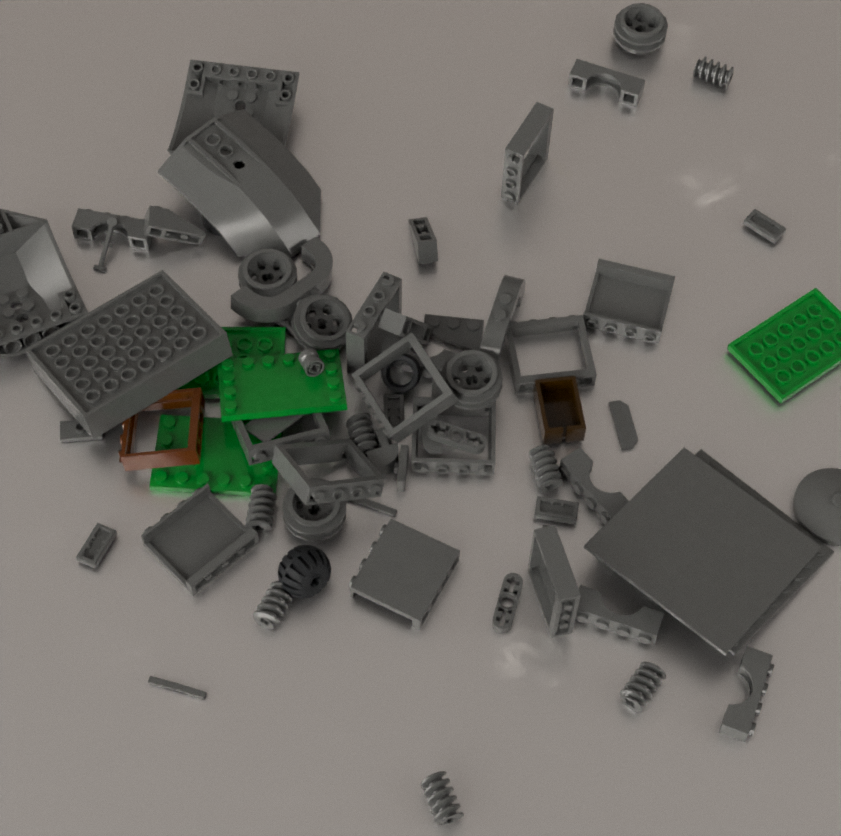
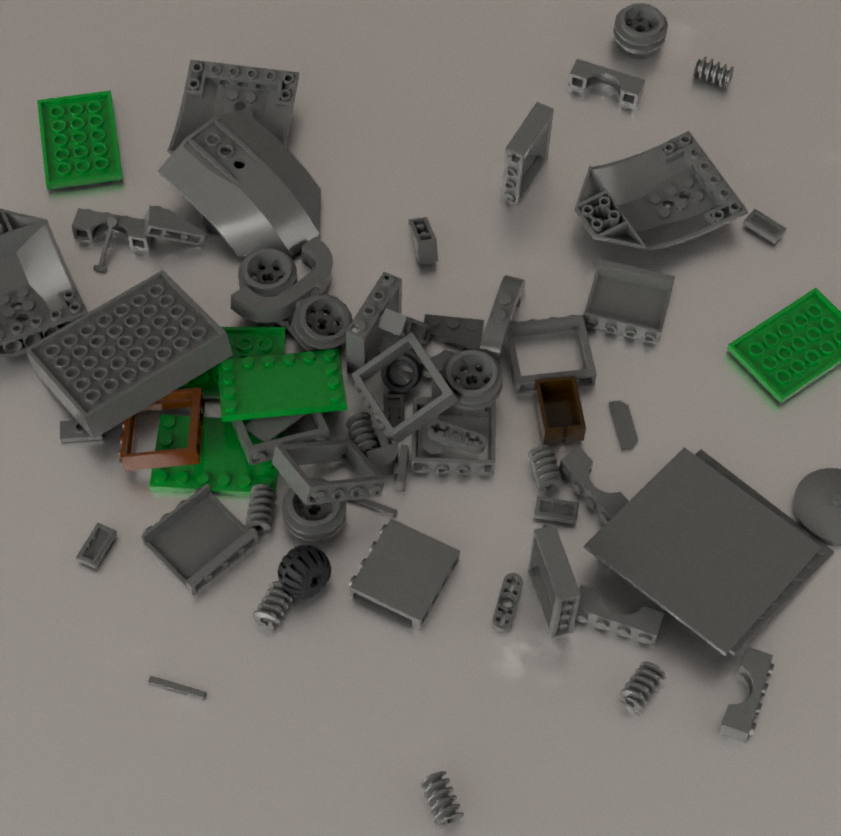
(79, 140): none -> green plate
(311, 362): dark grey wheel -> none
(626, 197): none -> dark grey wedge

